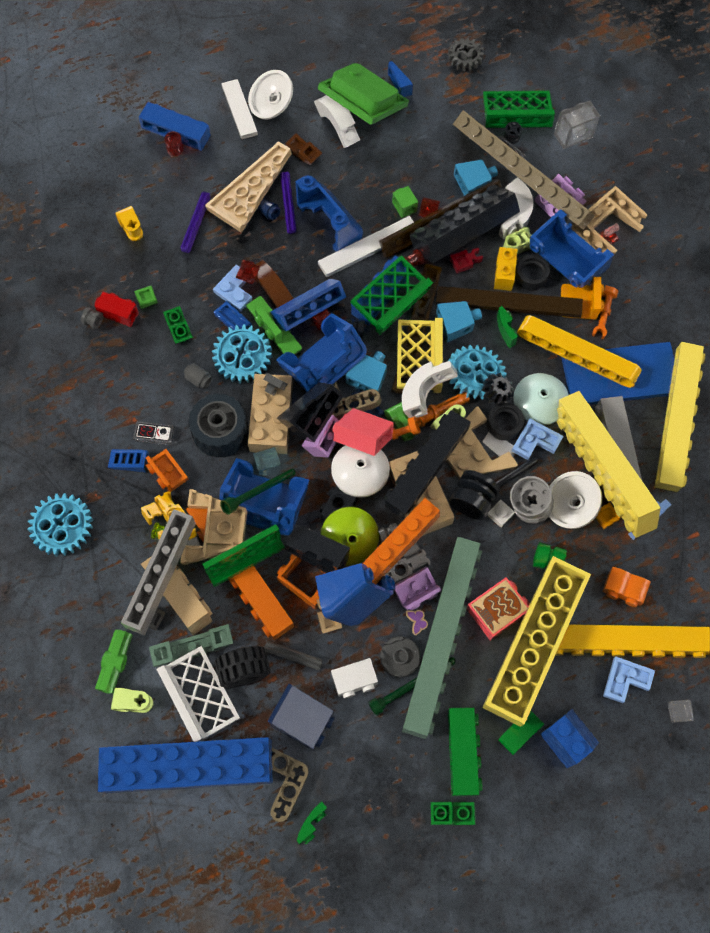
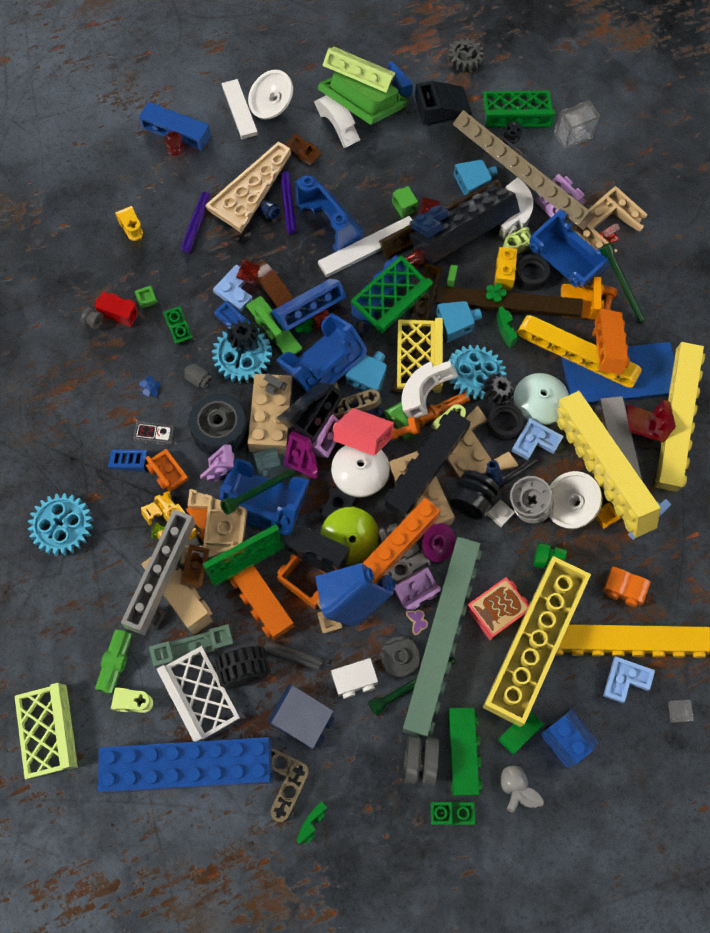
(63, 730): none -> yellowish green fence
(150, 386): none -> blue plant
(193, 566): none -> reddish brown slope
(219, 464): none -> lavender bracket
(242, 335): none -> black gear
(301, 455): none -> magenta wing
(306, 325): none -> green plant
(358, 69): none -> yellowish green fence
(418, 760): none -> dark grey wheel
(429, 222): none -> dark blue plate
(440, 101): none -> black slope
(444, 542): none -> magenta dish
(452, 275): none -> bright green tile
(464, 261): dark red plate -> none
(494, 472): none -> dark blue cone
(495, 292): none -> green plant
(498, 446): white sticker -> none
(516, 783): none -> light grey piece
(608, 252): none -> dark green piece
(611, 342): none -> orange brick
(649, 424): none -> dark red bracket

